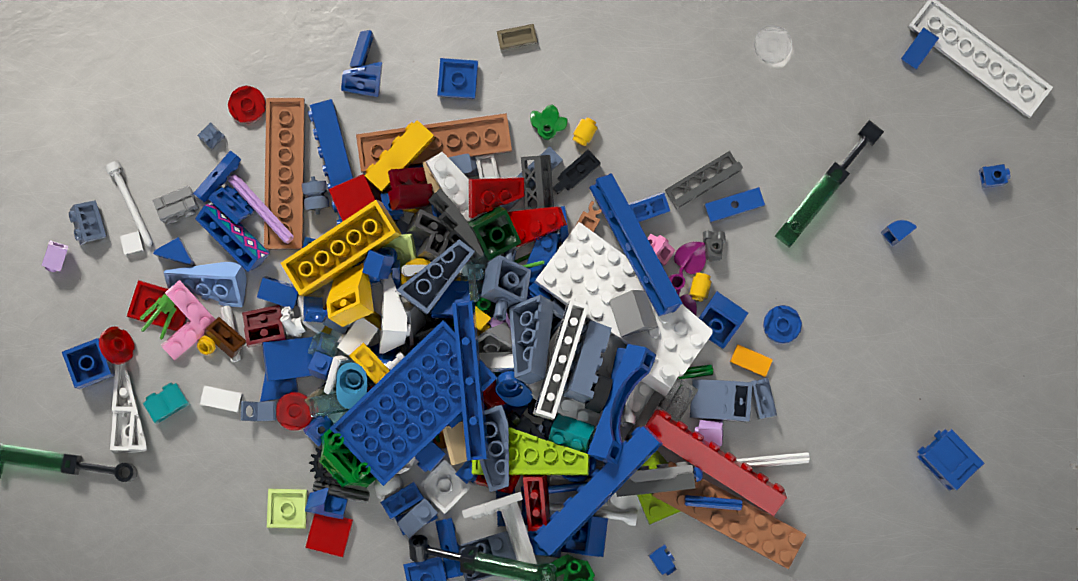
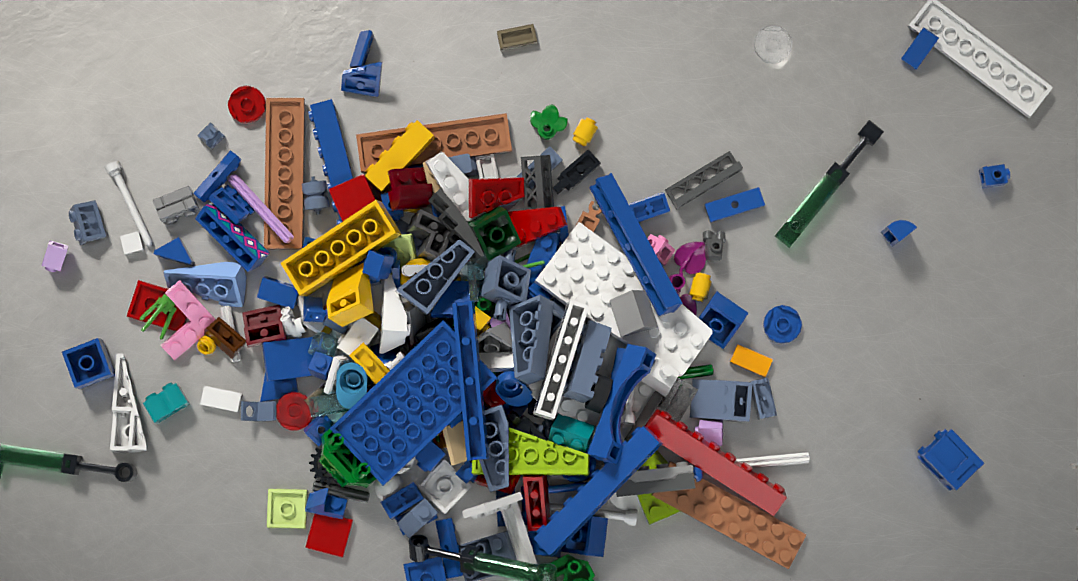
(116, 345): red tile -> none
(457, 78): blue plate -> none
(663, 560): blue brick -> none
(711, 502): blue axle -> none

